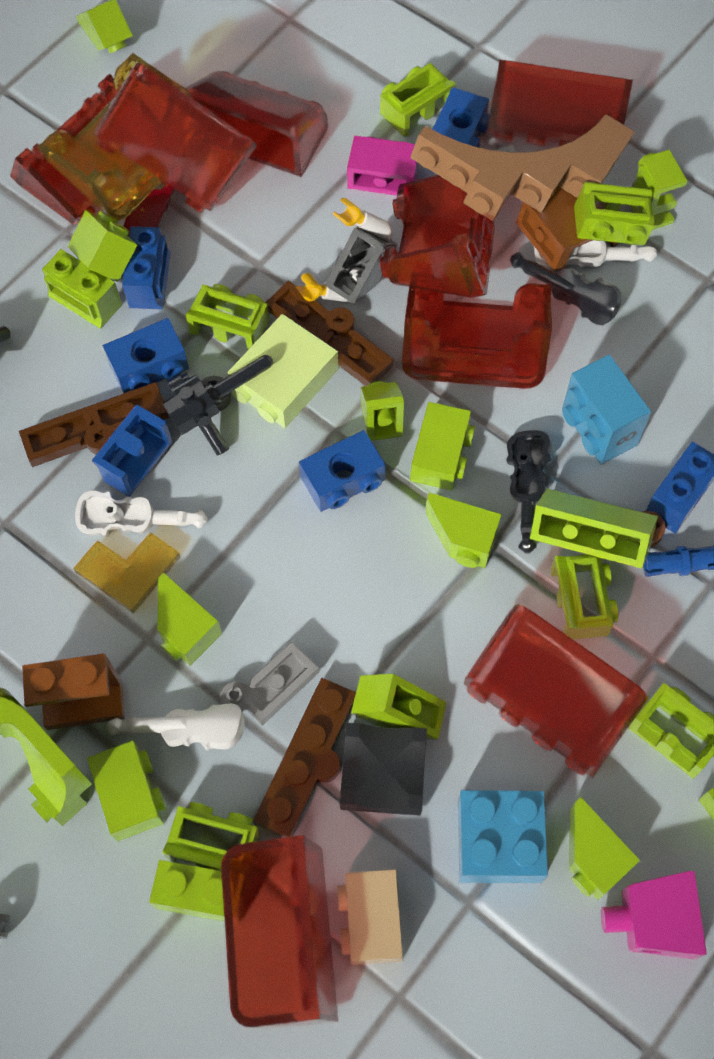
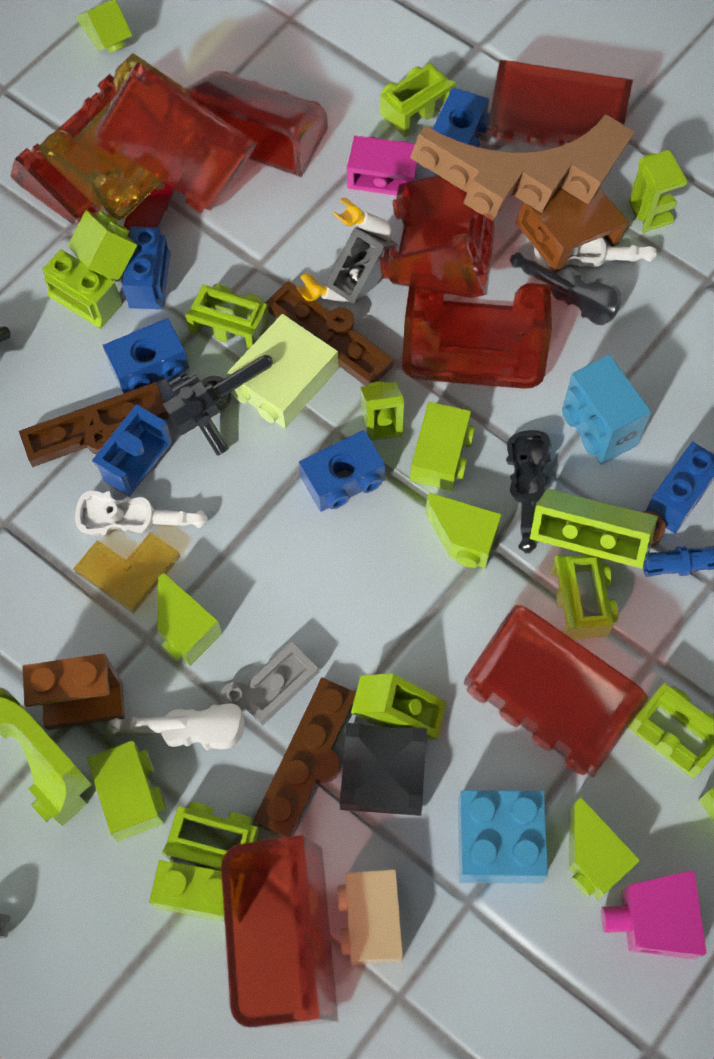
(610, 223): lime window -> none

